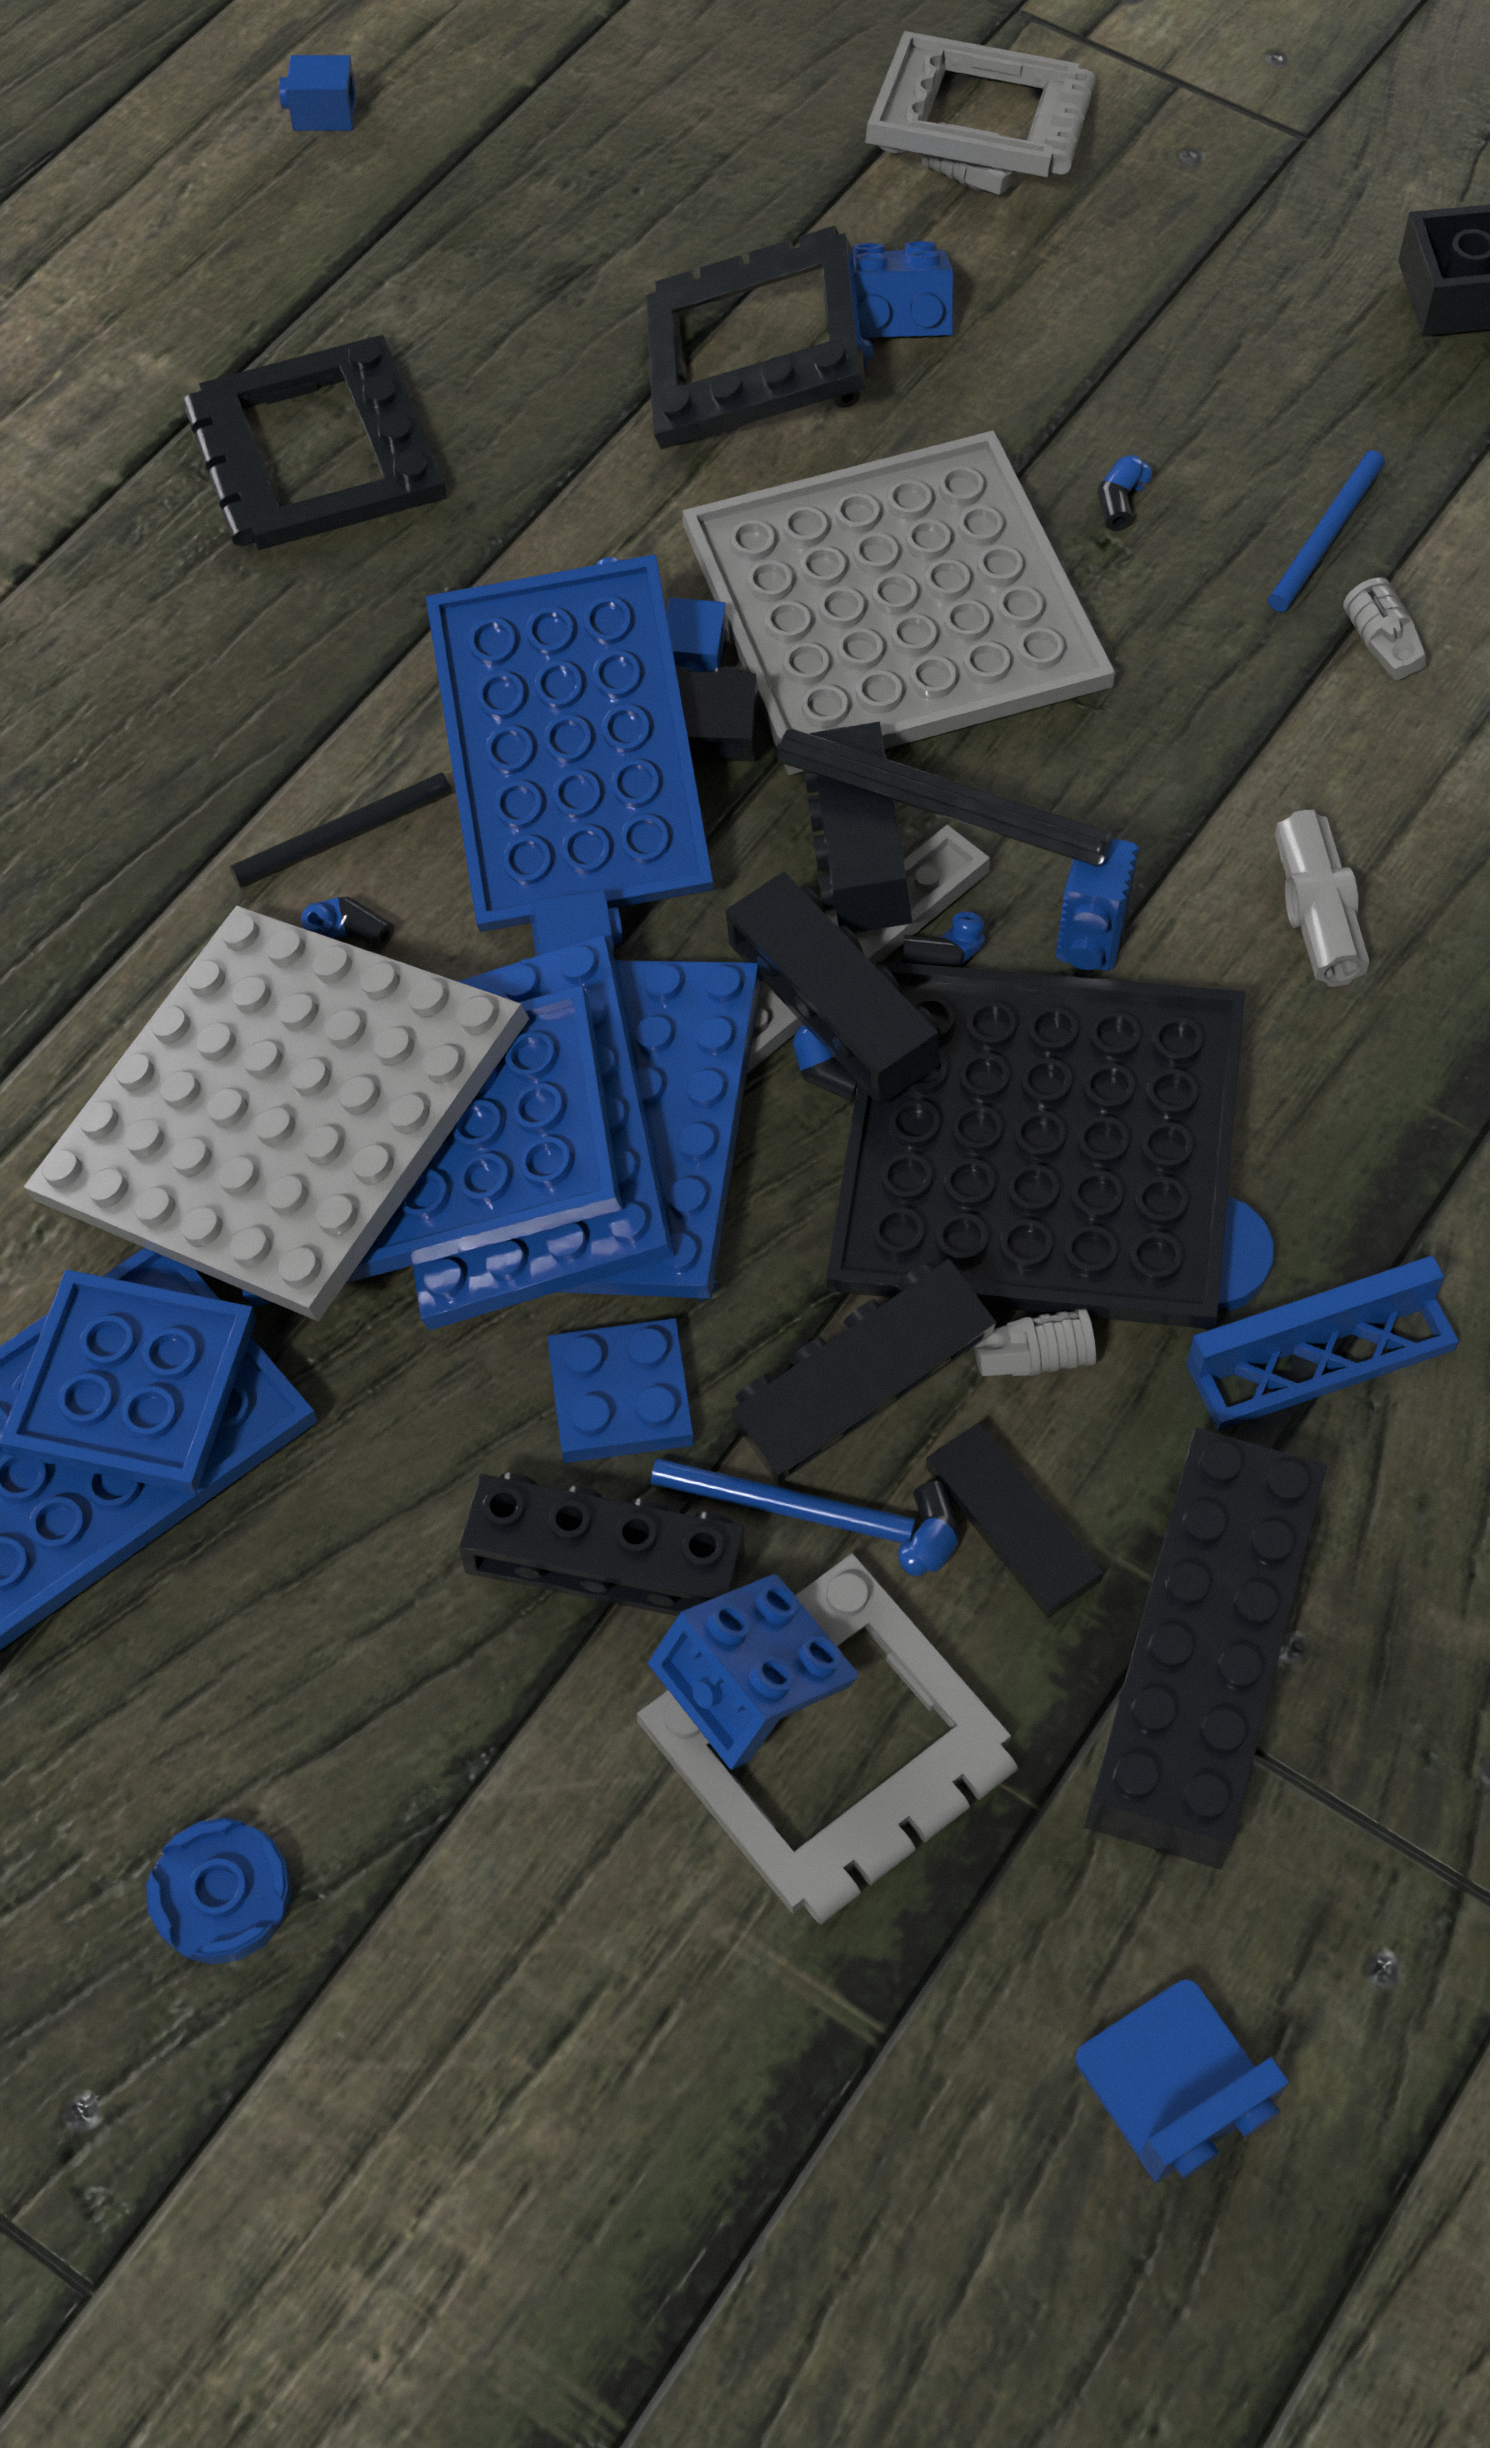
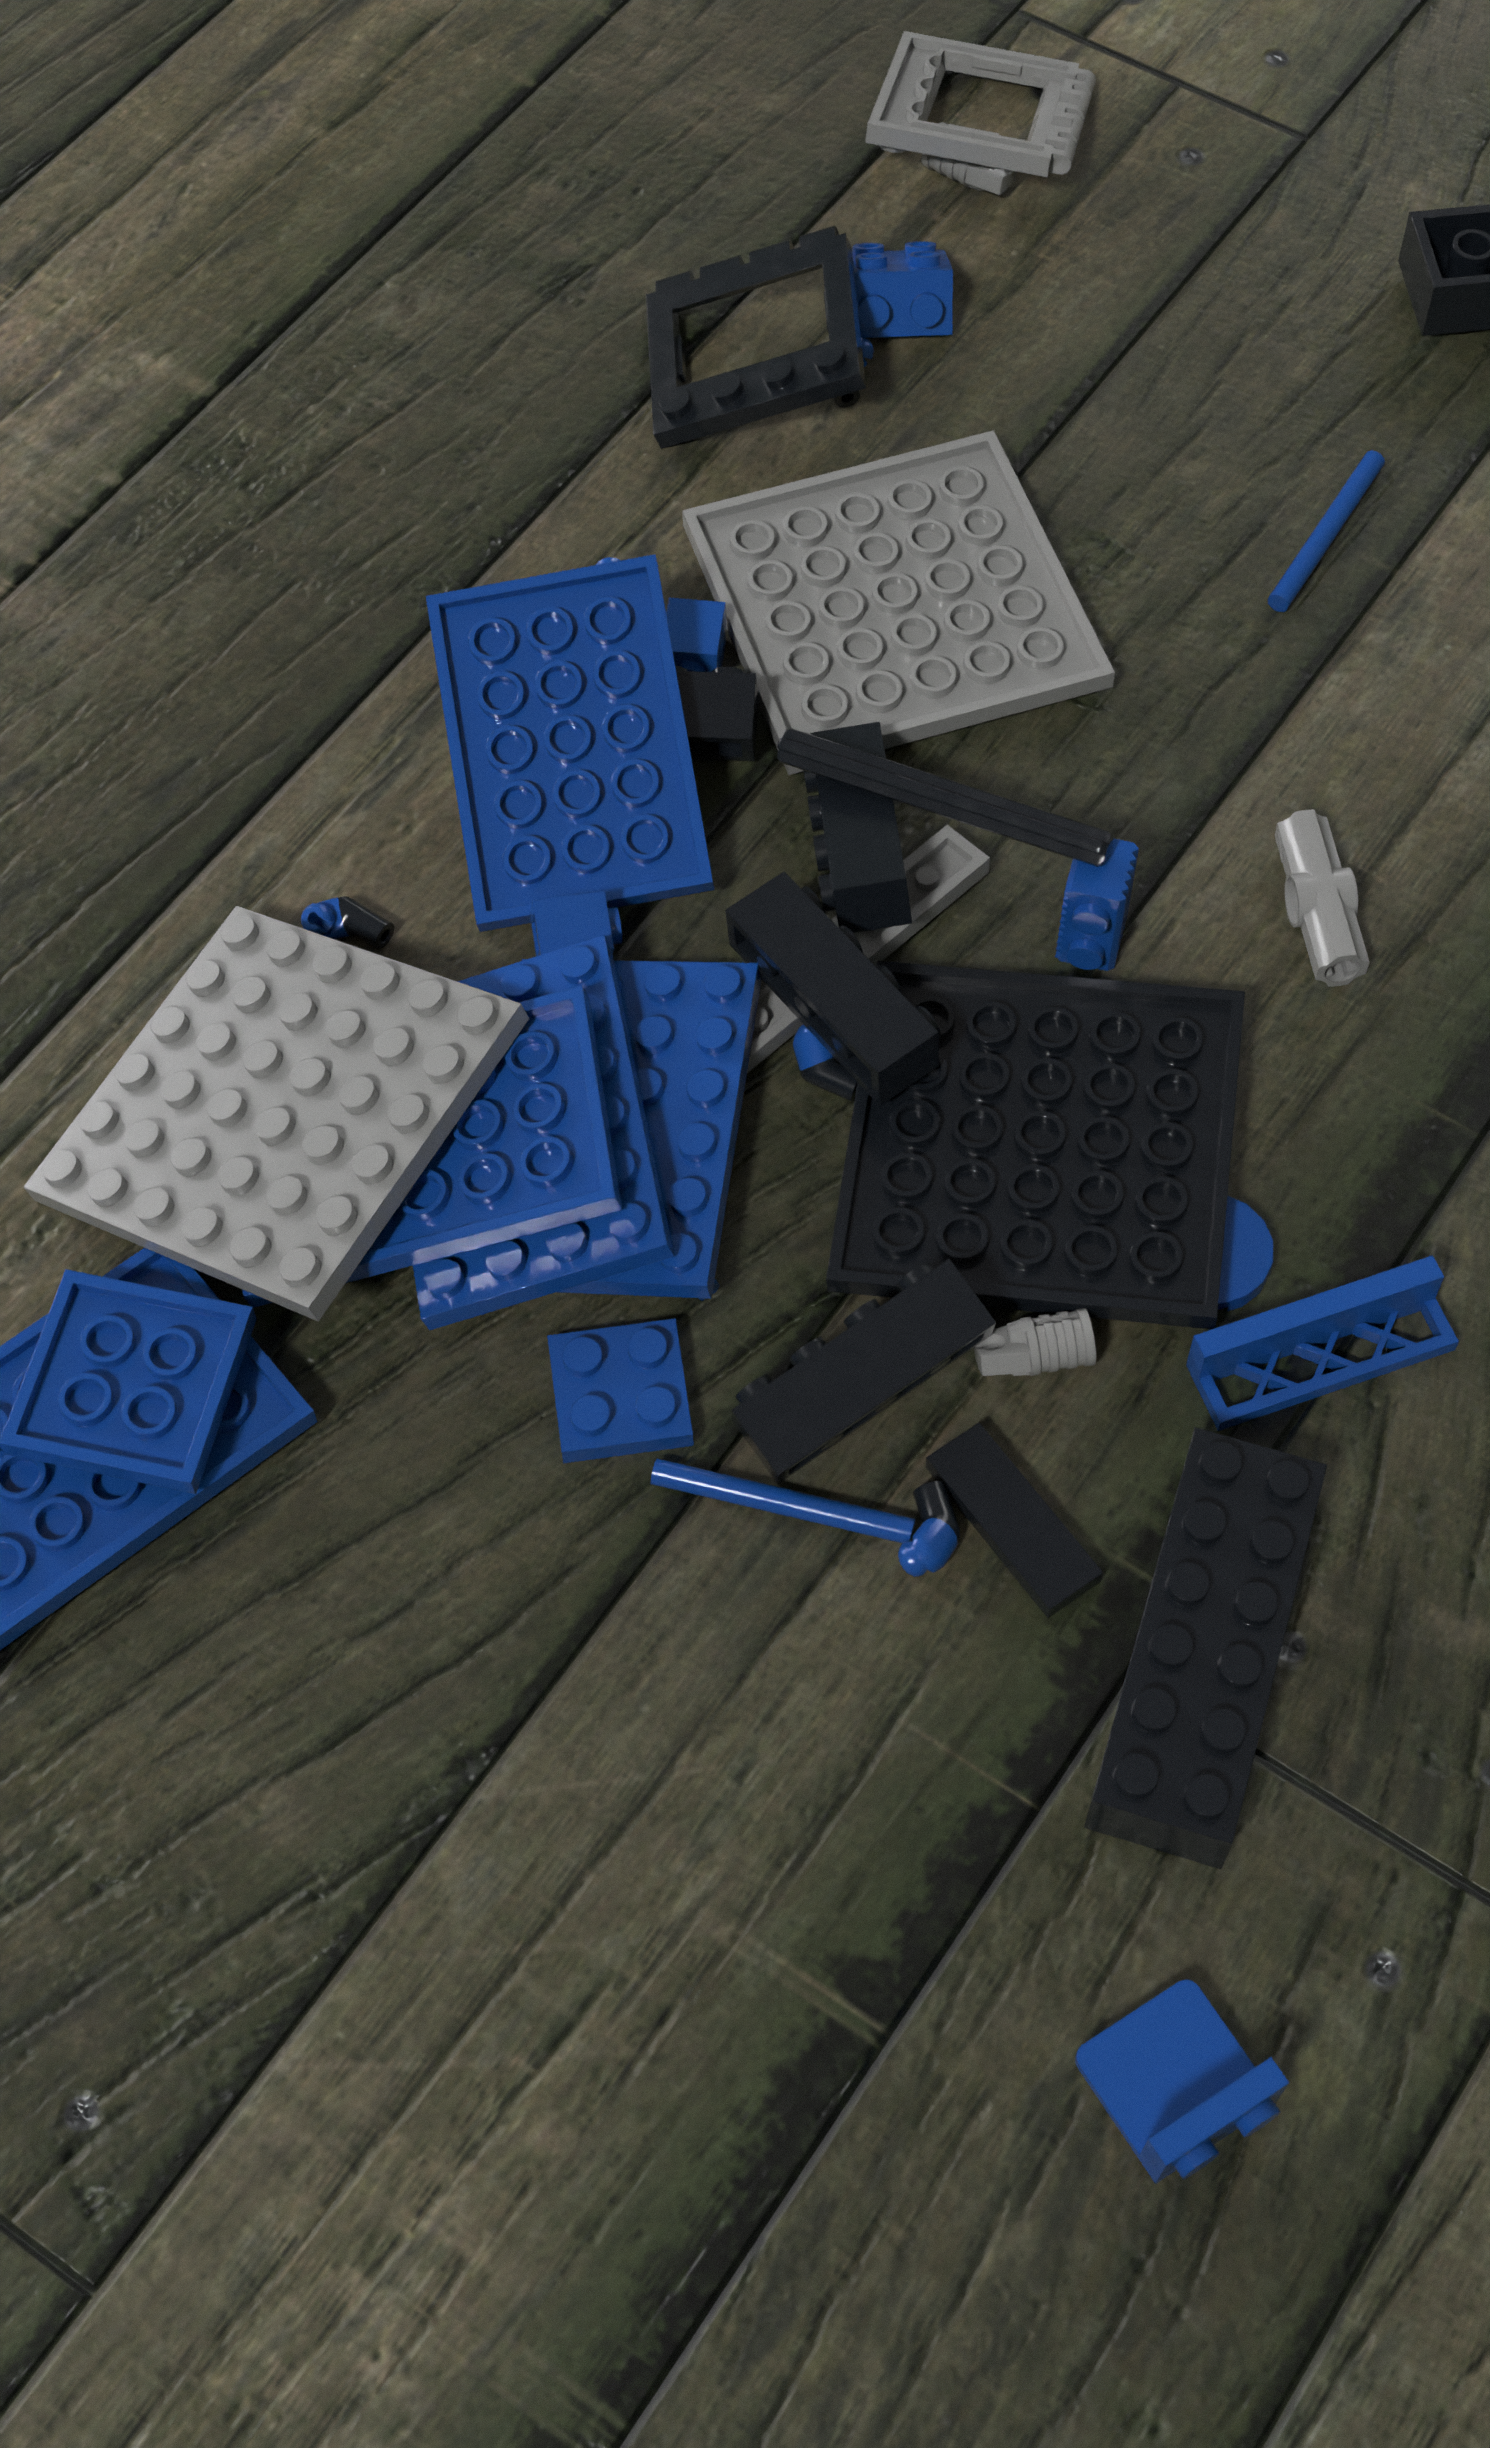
(219, 1891): blue tile -> none
(239, 473): black hinge -> none
(319, 92): blue brick -> none
(340, 829): black bar -> none
(599, 1546): black brick -> none
(748, 1664): blue bracket -> none
(870, 1831): light grey hinge -> none
(951, 948): arm -> none
(1116, 485): arm -> none
(1385, 627): light grey hinge -> none

